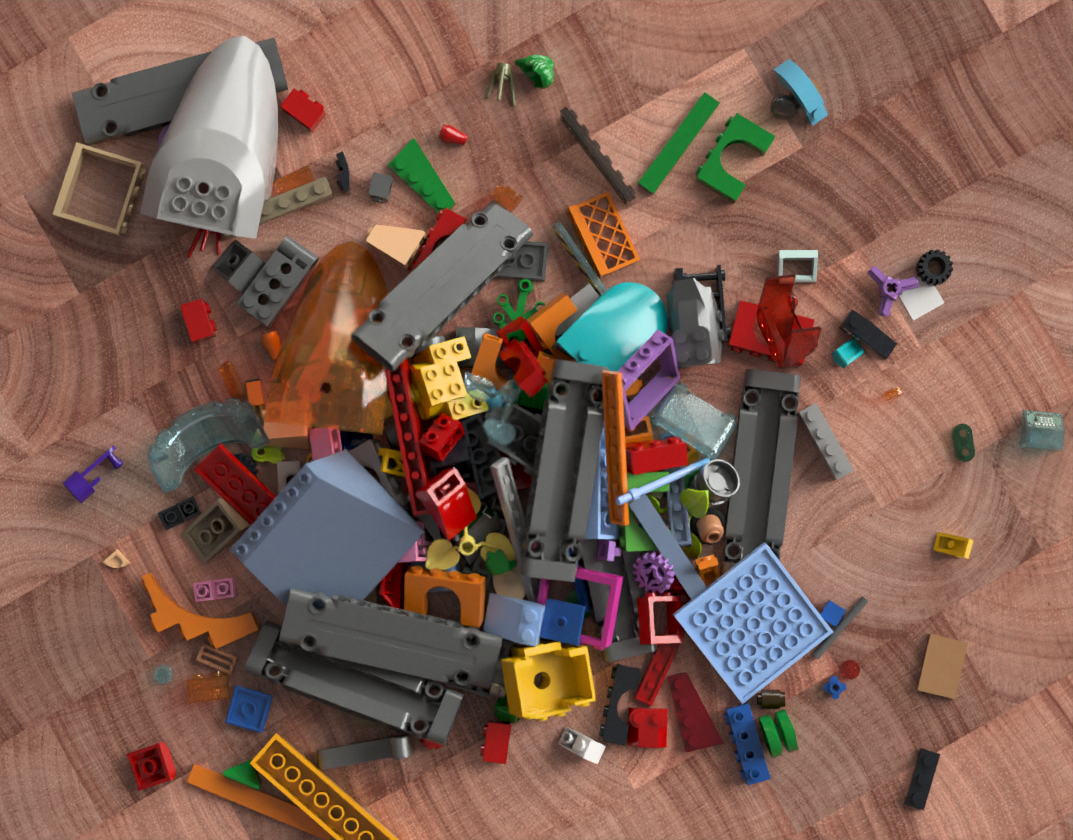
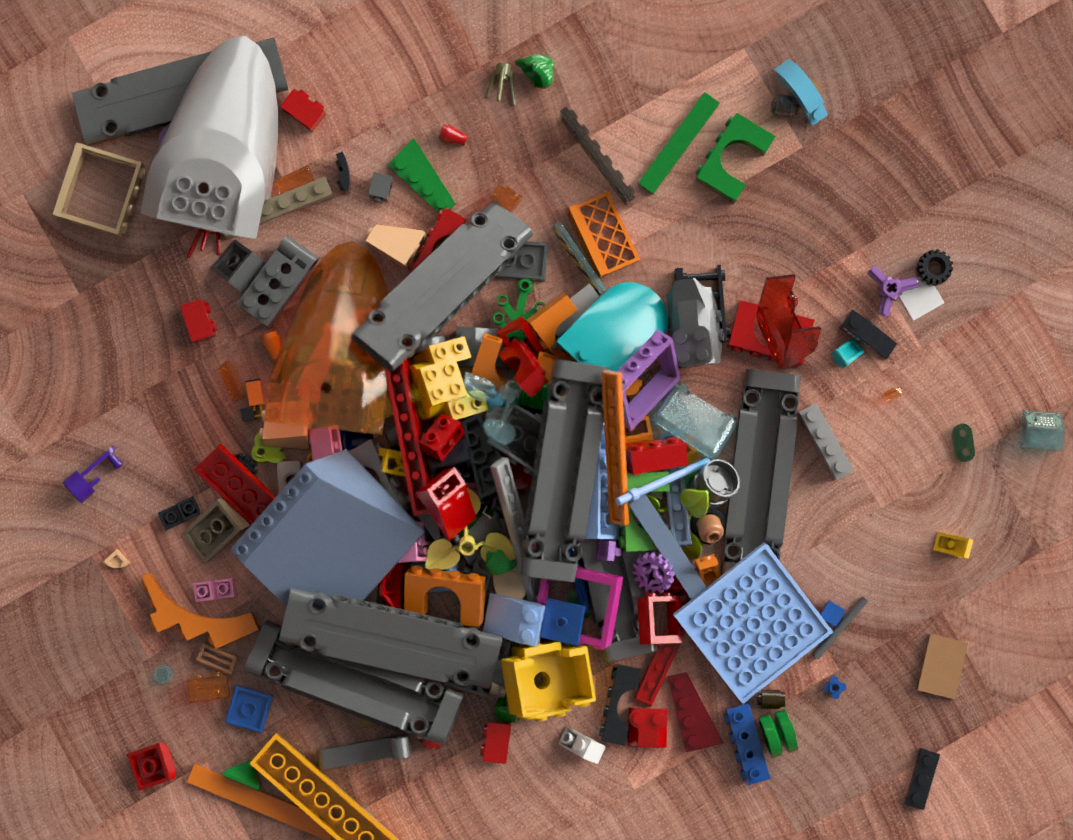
(200, 432): clear light blue windscreen -> none
(799, 255): light aqua tile -> none
(850, 669): clear red tile -> none

